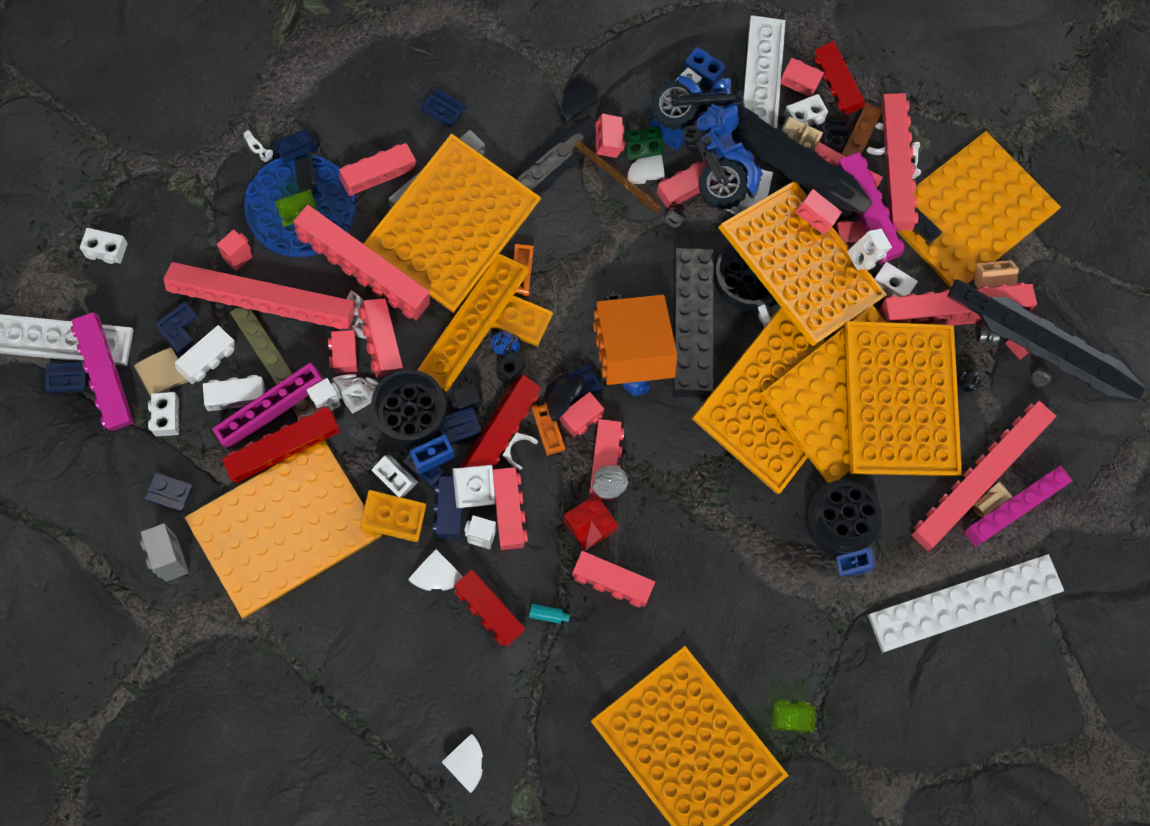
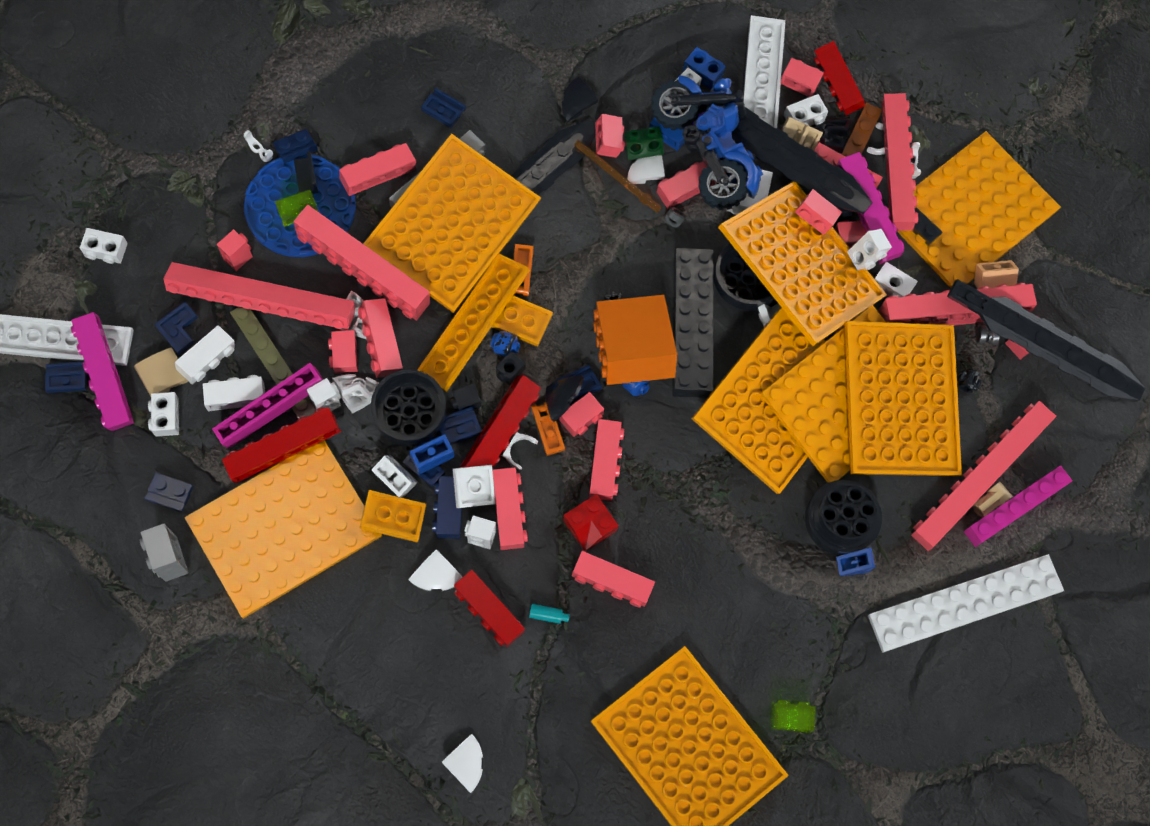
(609, 481): light grey hair -> none
(1040, 377): dark grey tile -> none

